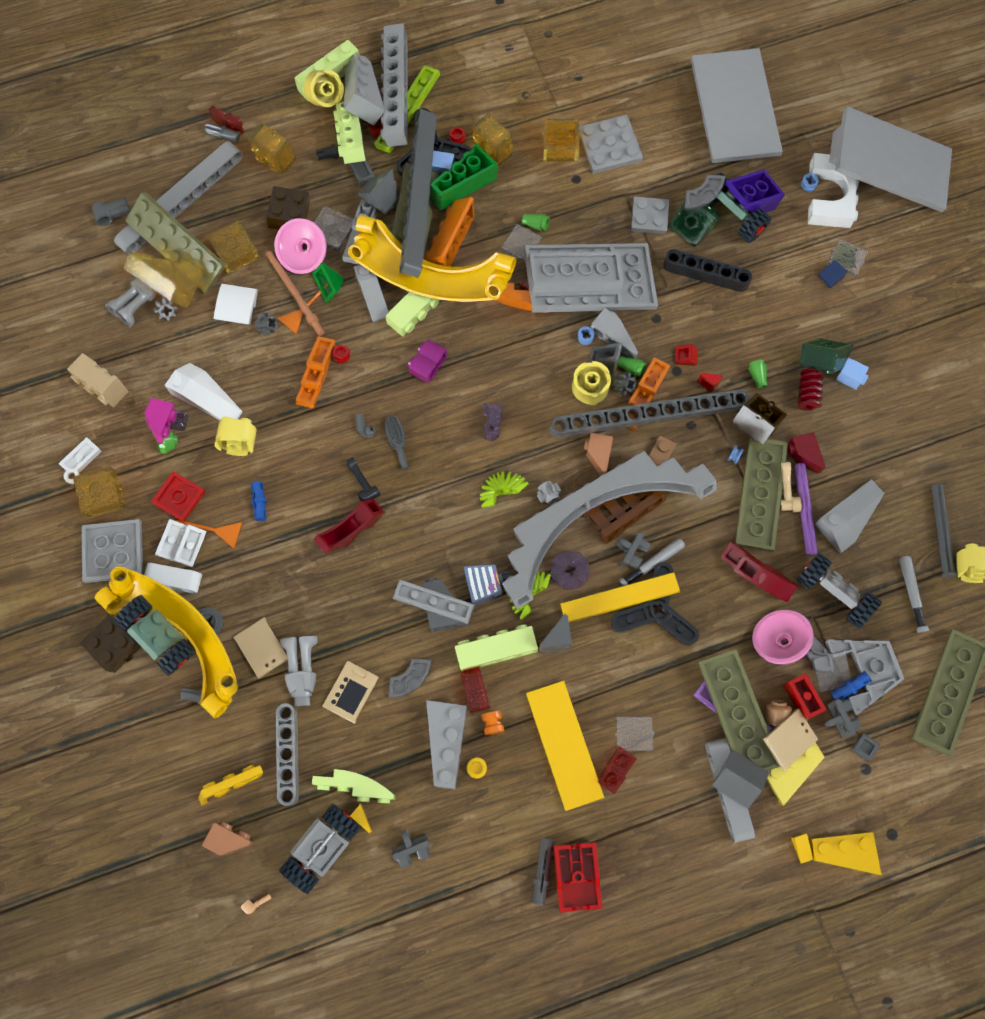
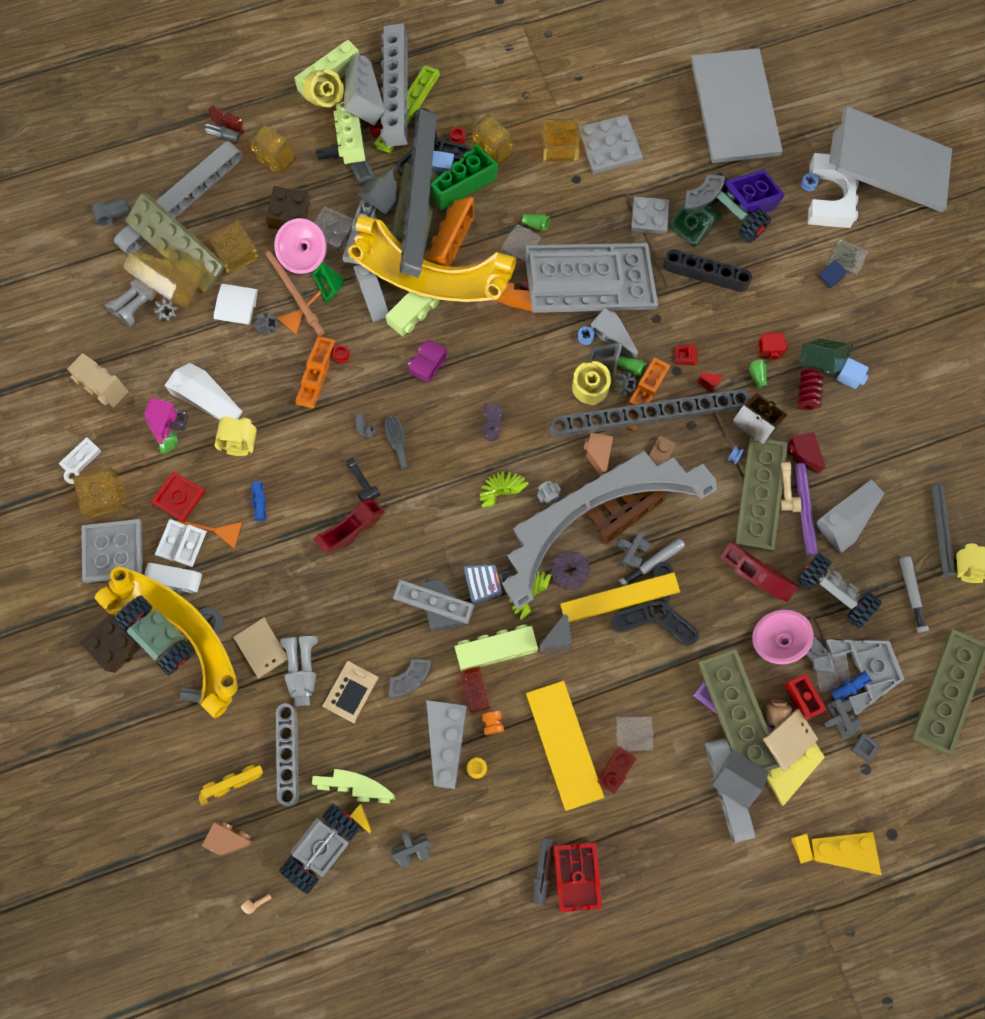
(772, 345): none -> red brick

